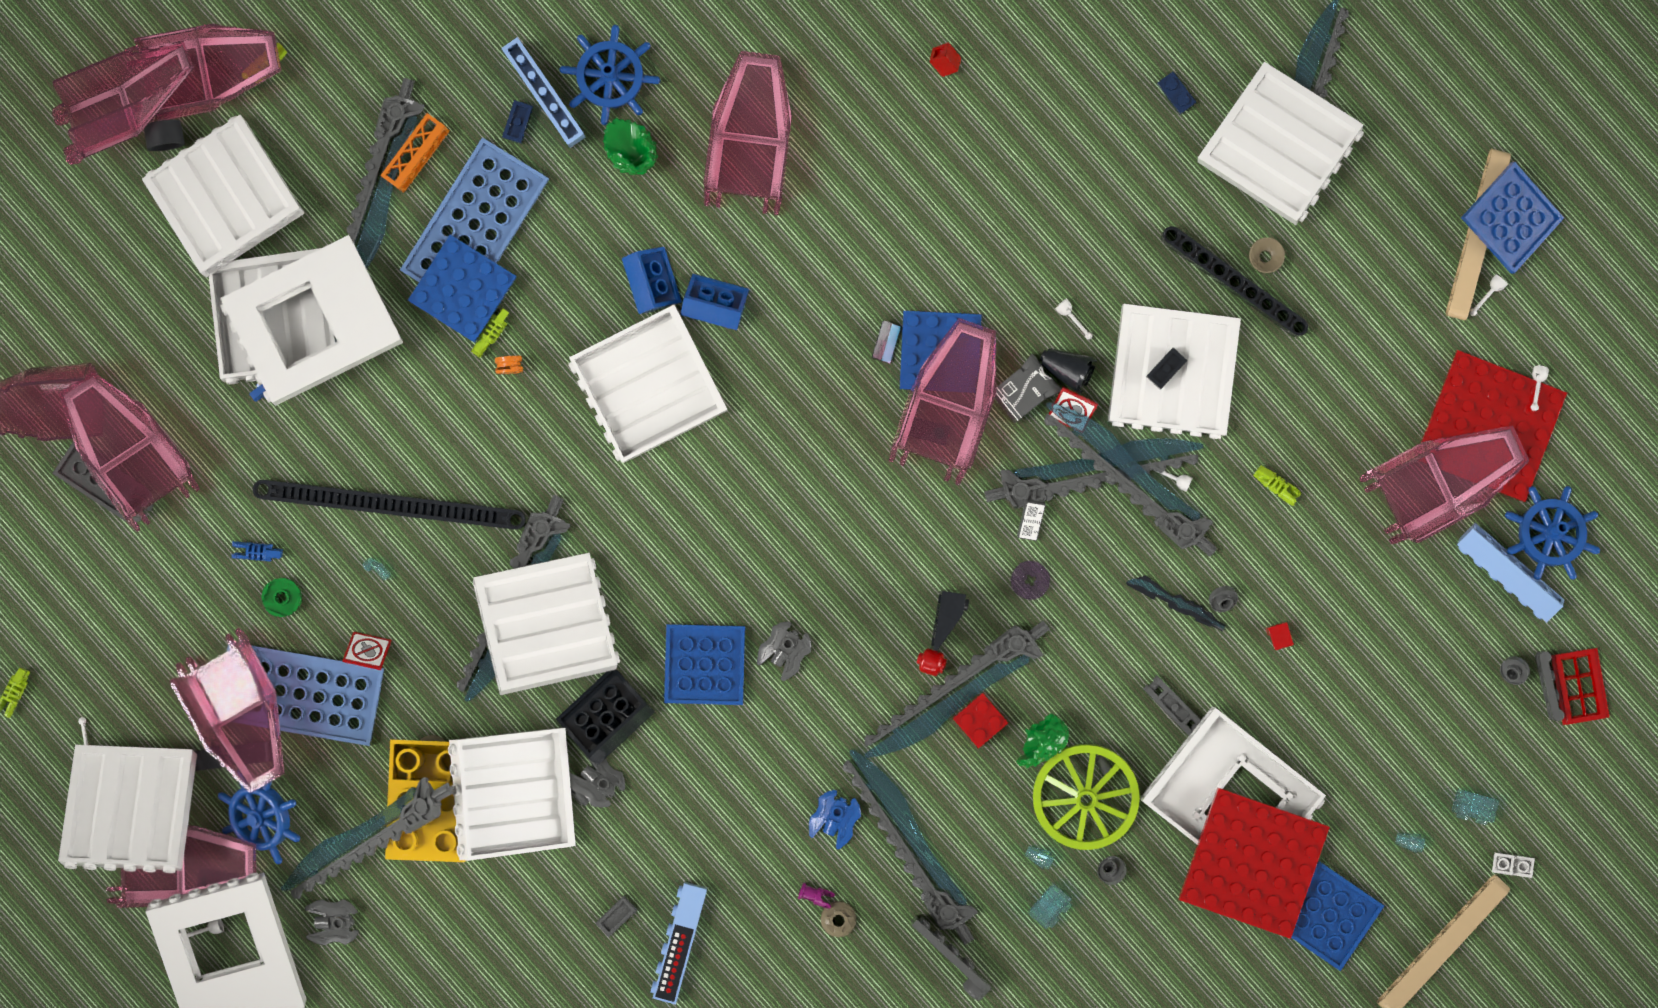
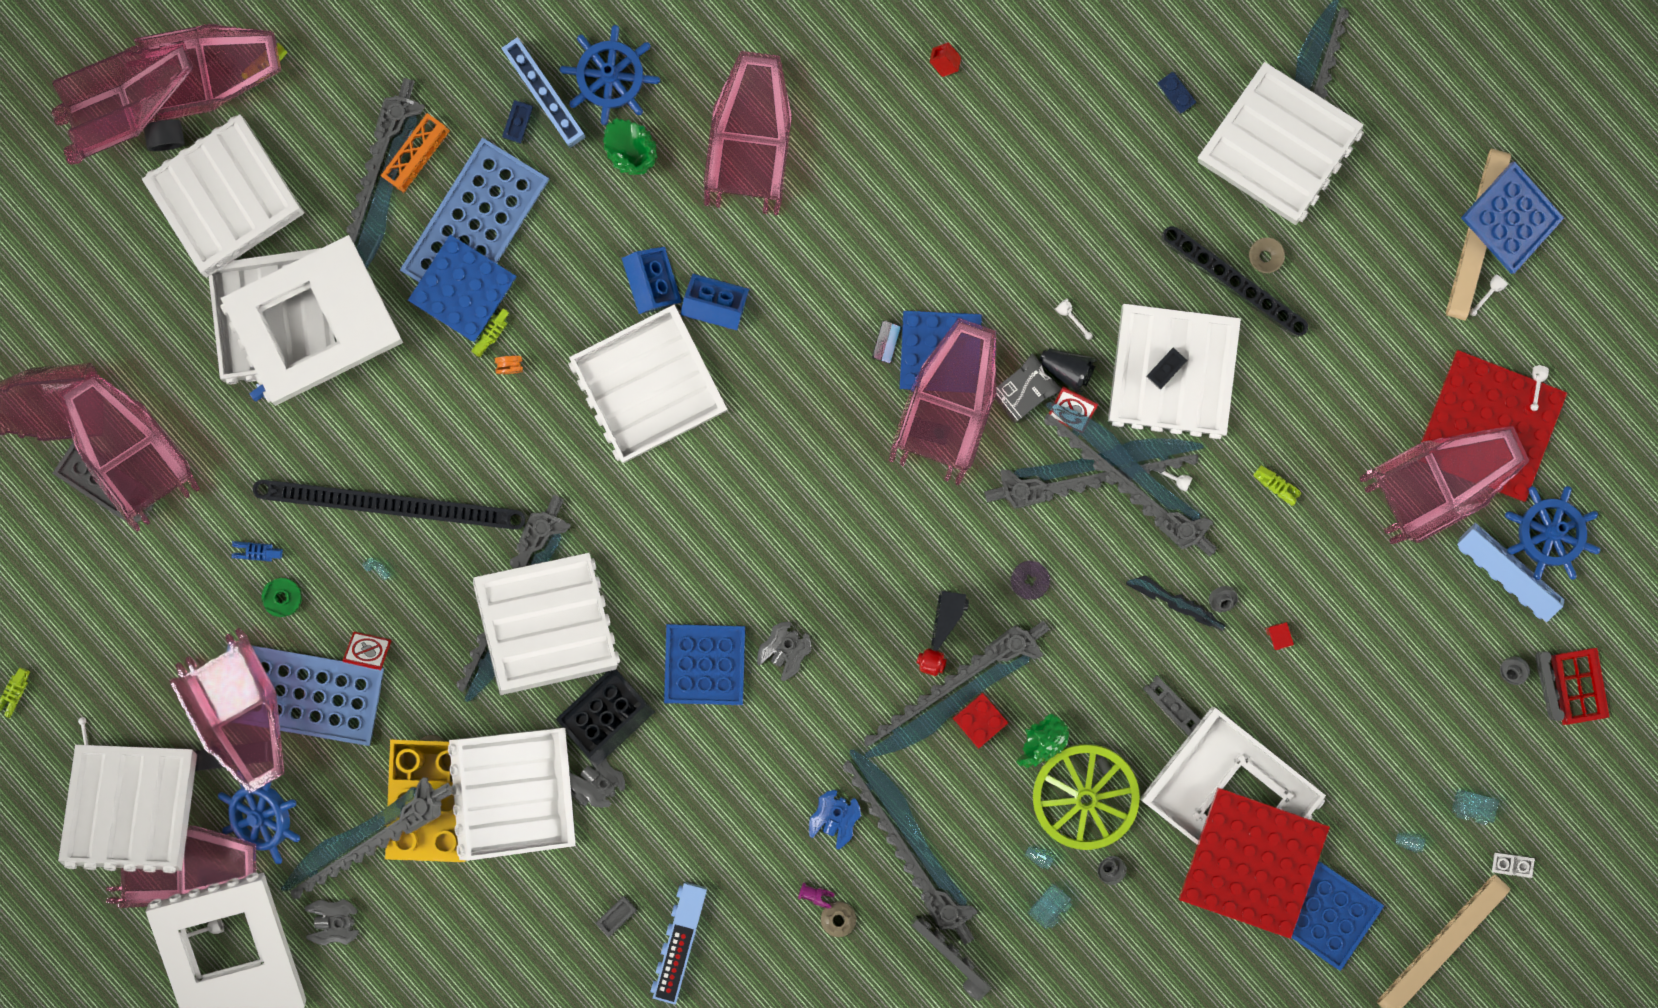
(1031, 520): tile -> none

